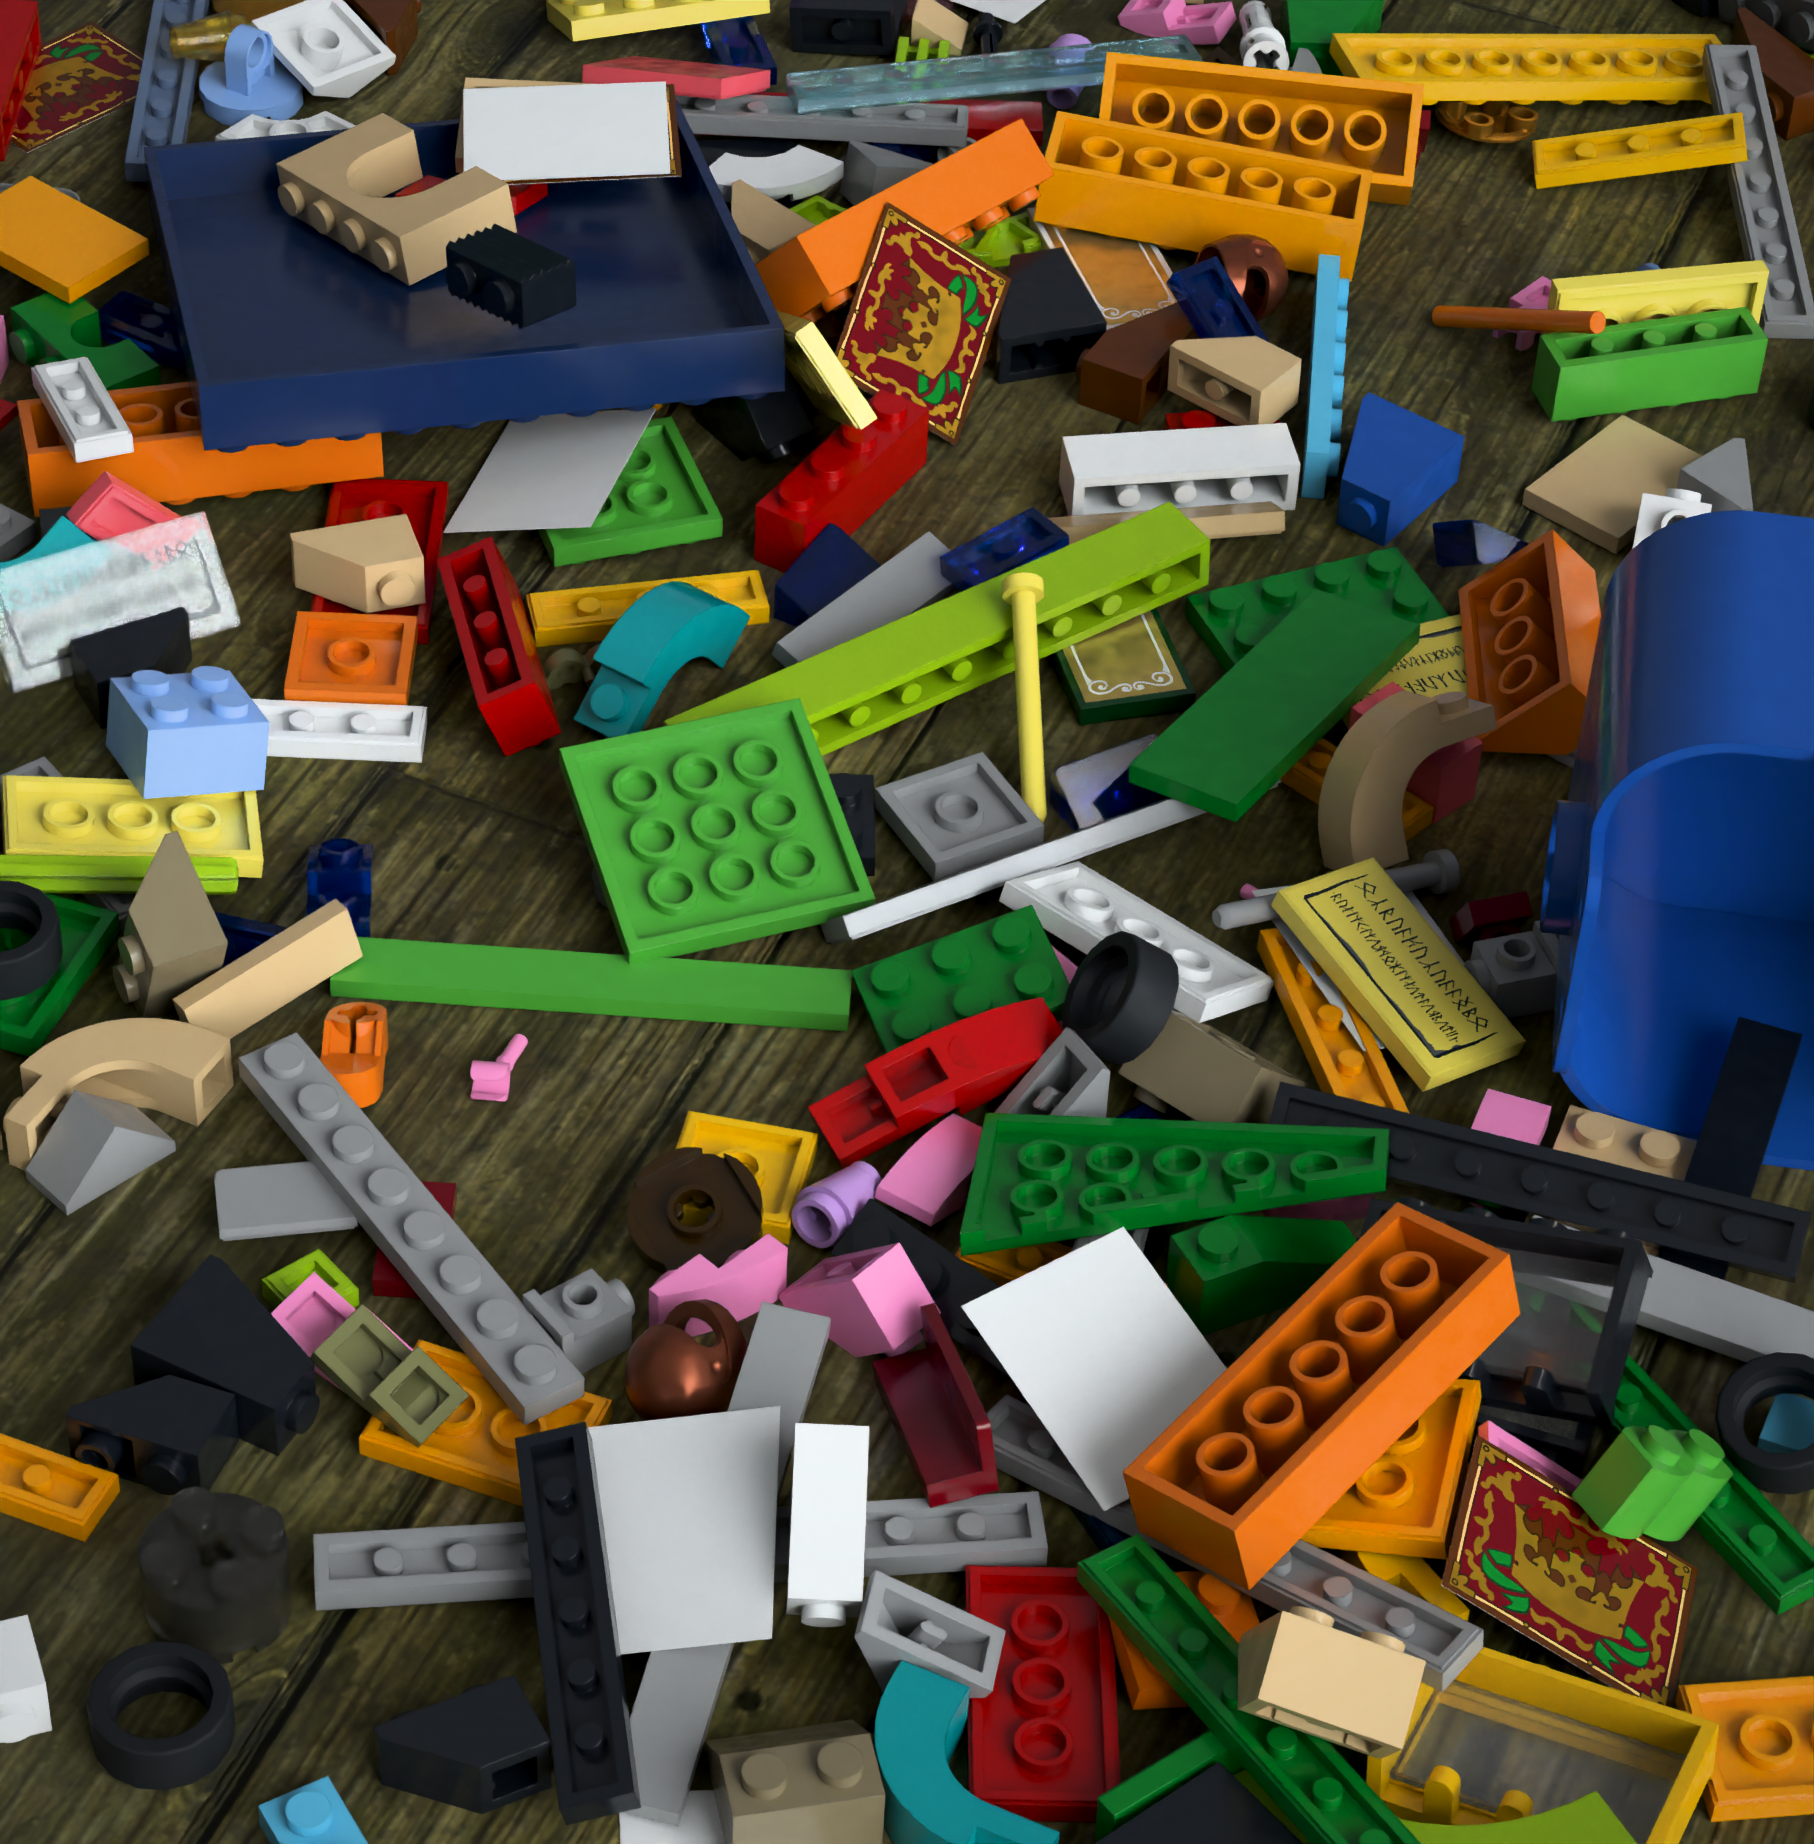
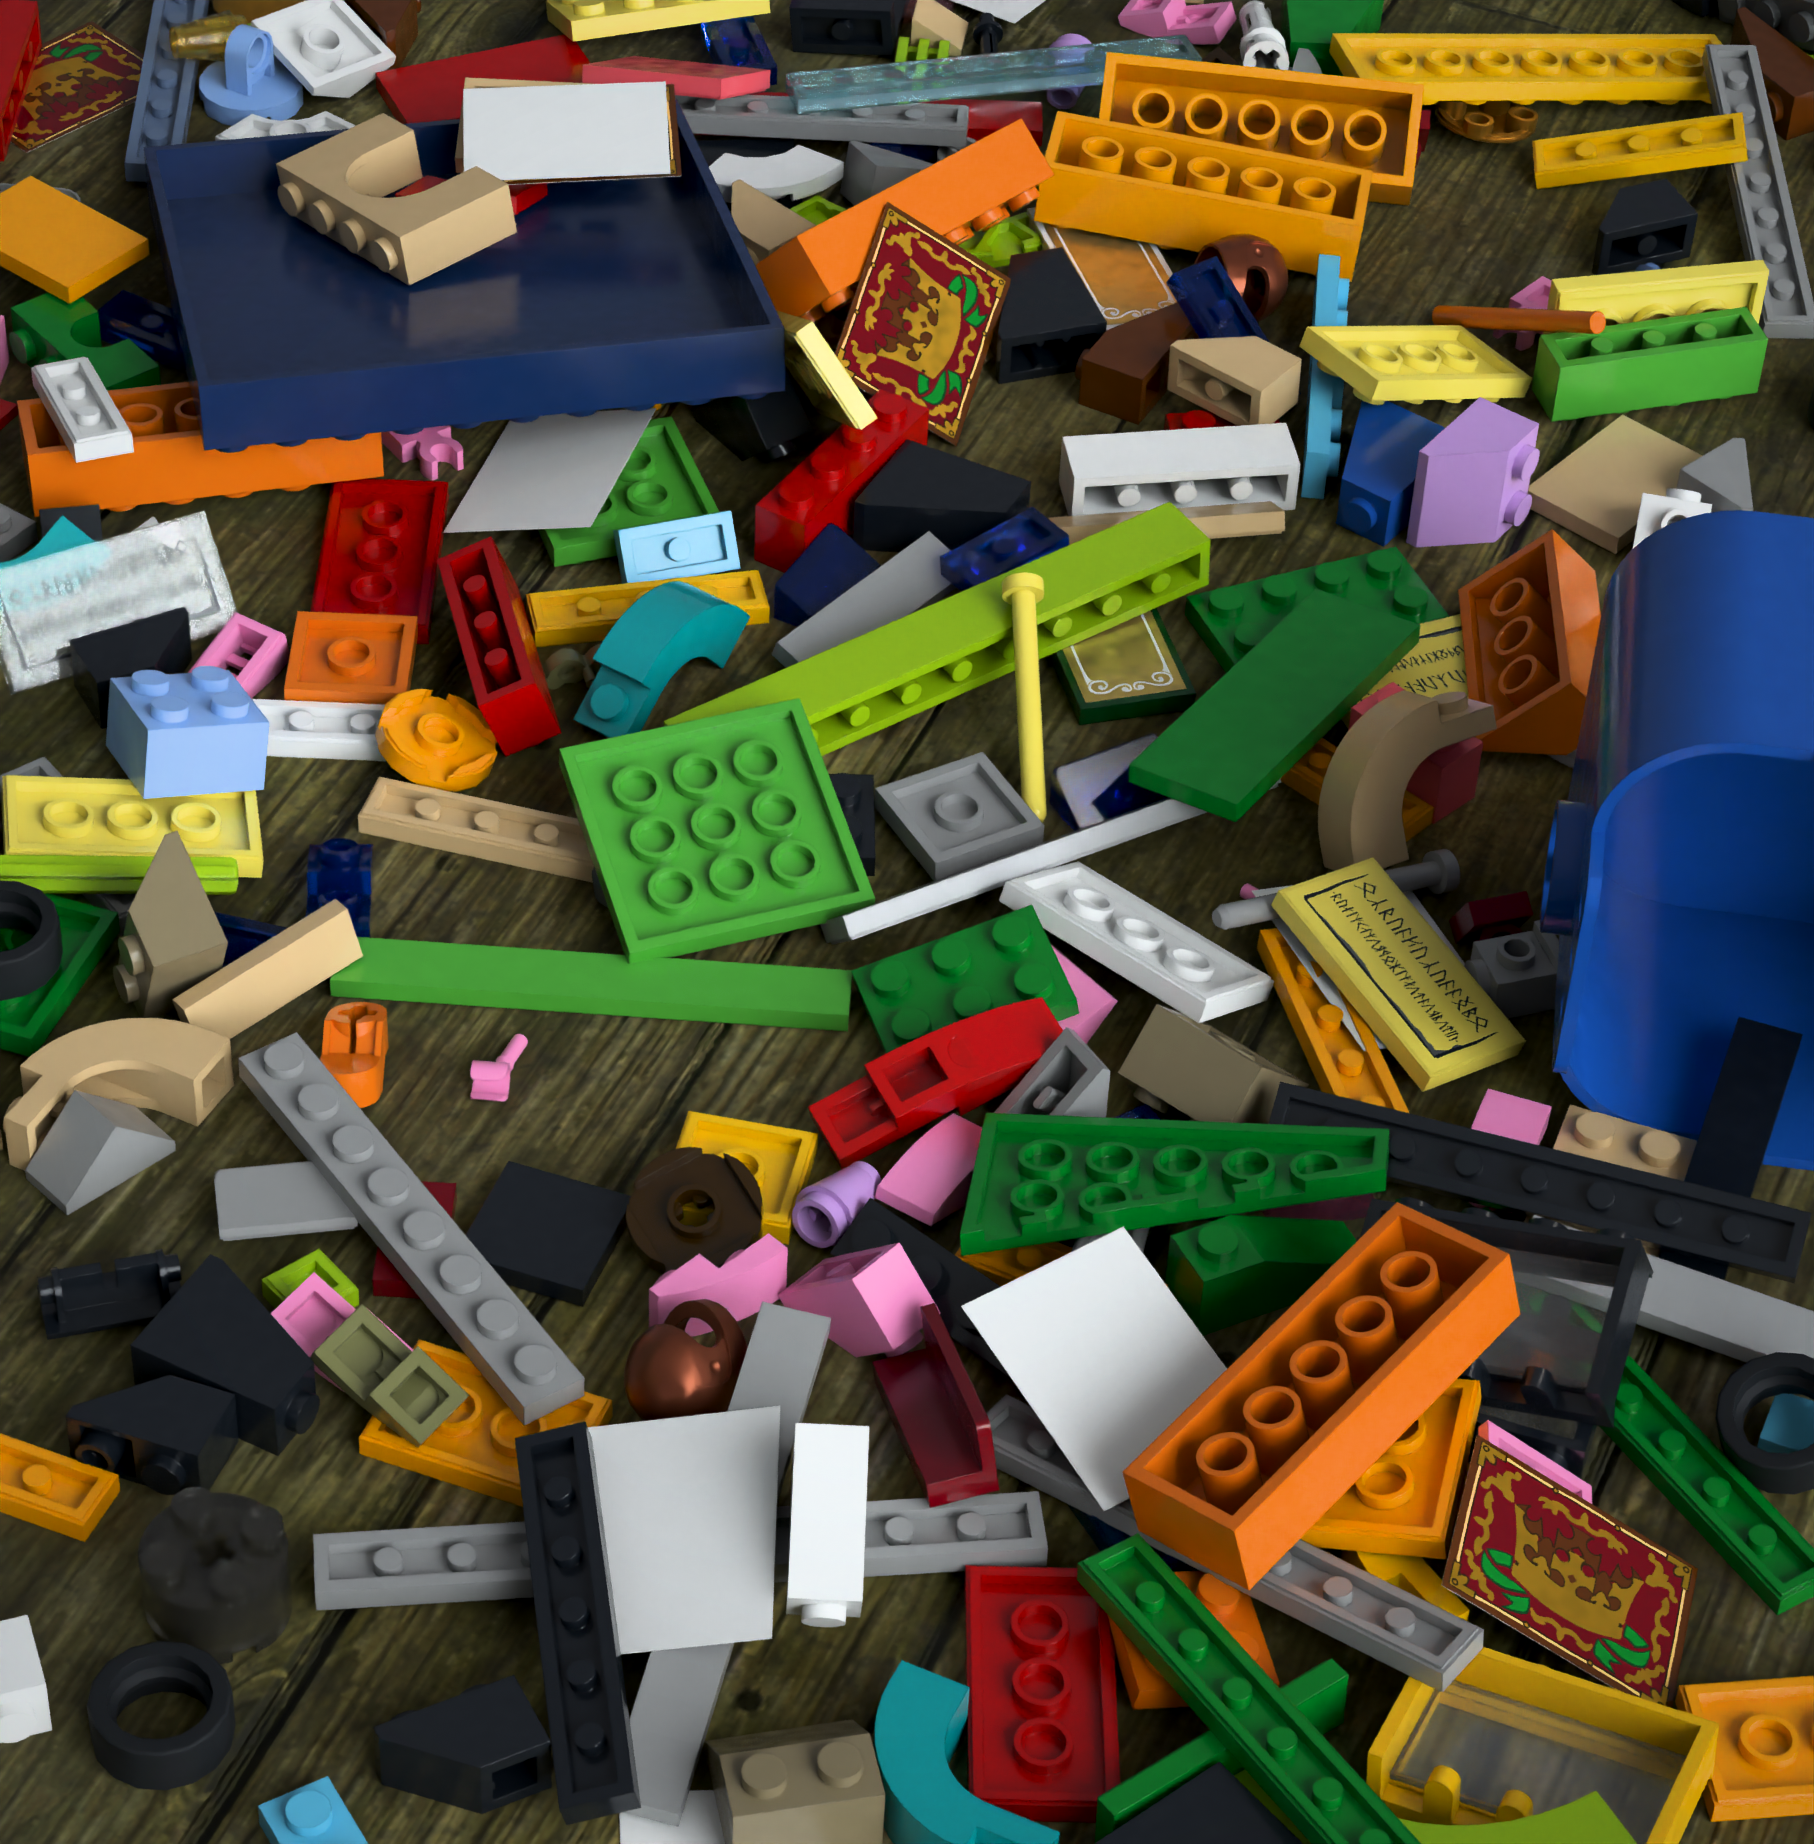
(91, 1301): none -> black hinge
(115, 509): coral tile -> none
(246, 635): none -> bright pink slope
(361, 564): tan slope -> none
(429, 446): none -> bright pink plate
(436, 87): none -> red tile
(436, 740): none -> light orange tile
(476, 828): none -> tan tile
(510, 276): black brick -> none
(549, 1231): none -> black tile
(586, 1318): light grey brick -> none
(677, 548): none -> plate
(926, 1632): light grey slope -> none
(937, 494): none -> black slope
(1121, 997): black tyre -> none
(1329, 1681): tan slope -> none
(1414, 363): none -> light yellow plate
(1472, 543): clear blue slope -> none
(1474, 478): none -> lavender slope
(1644, 227): none -> black slope
(1653, 1482): bright green brick -> none

